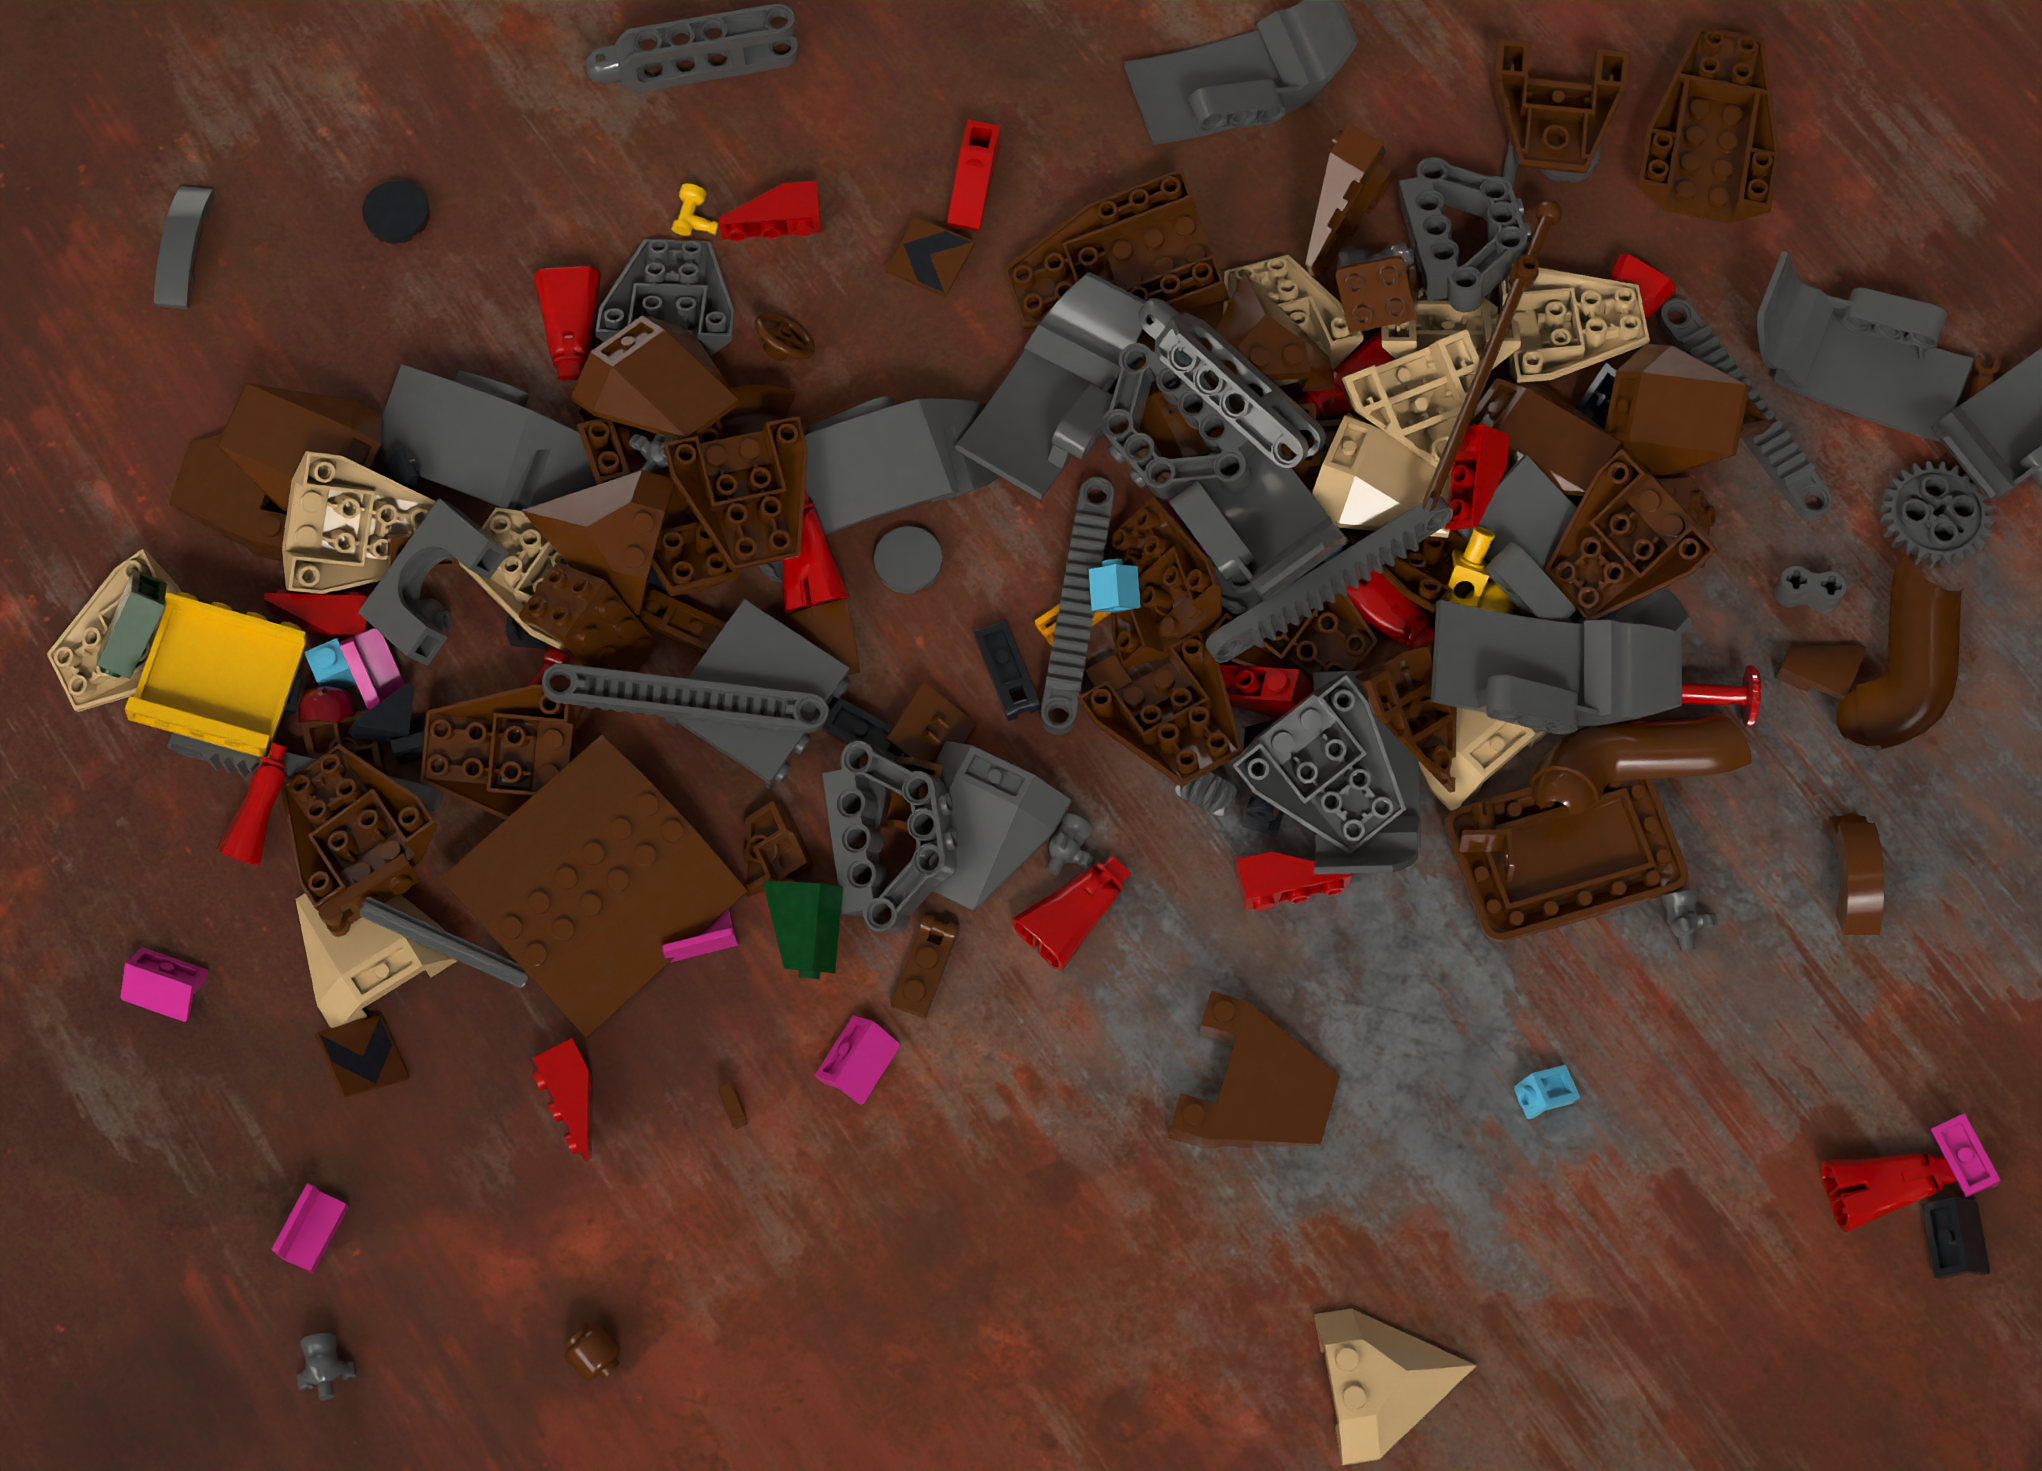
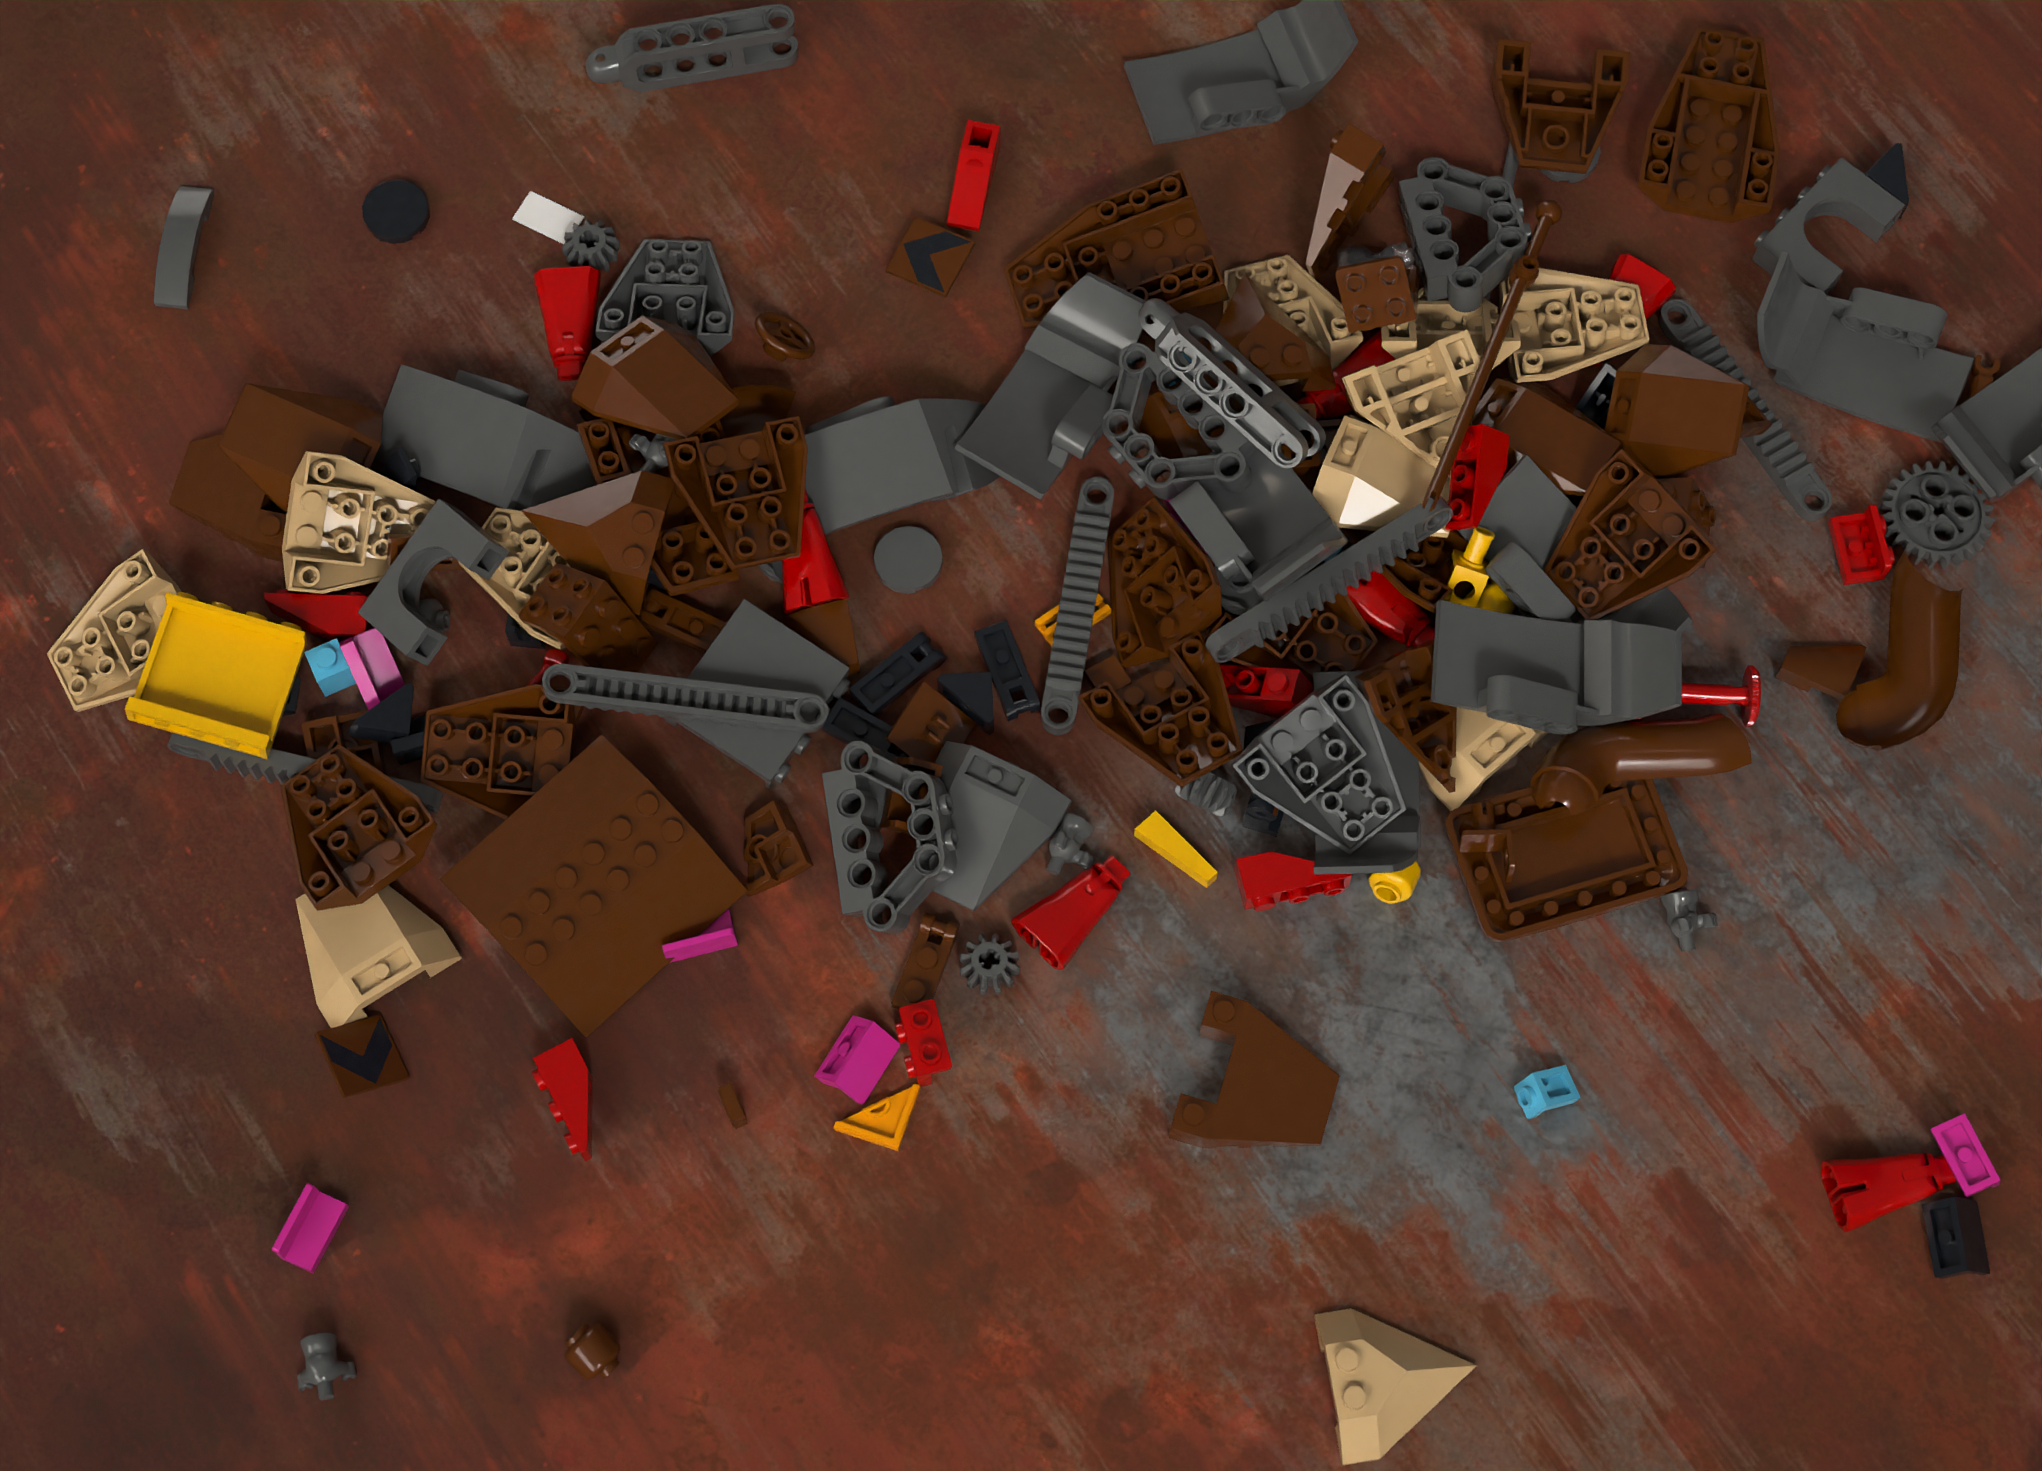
(132, 625): slope -> none
(161, 983): dark pink panel -> none
(247, 830): red piece -> none
(325, 704): dark red helmet -> none
(382, 884): reddish brown plate -> none
(443, 942): dark grey axle -> none
(546, 217): none -> white sticker
(602, 241): none -> dark grey gear
(692, 196): yellow piece -> none
(781, 211): red slope -> none
(806, 925): dark green slope -> none
(882, 1121): none -> light orange tile
(896, 674): none -> black plate
(925, 1041): none -> red bracket
(970, 694): none -> black slope
(1000, 971): none -> dark grey gear
(1114, 587): medium azure brick -> none
(1172, 846): none -> yellow piece
(1395, 886): none -> yellow head
(1810, 589): dark grey axle -> none
(1839, 193): none -> dark grey arch
(1861, 546): none -> red bracket
(1861, 874): reddish brown arch -> none
(1891, 174): none -> black slope

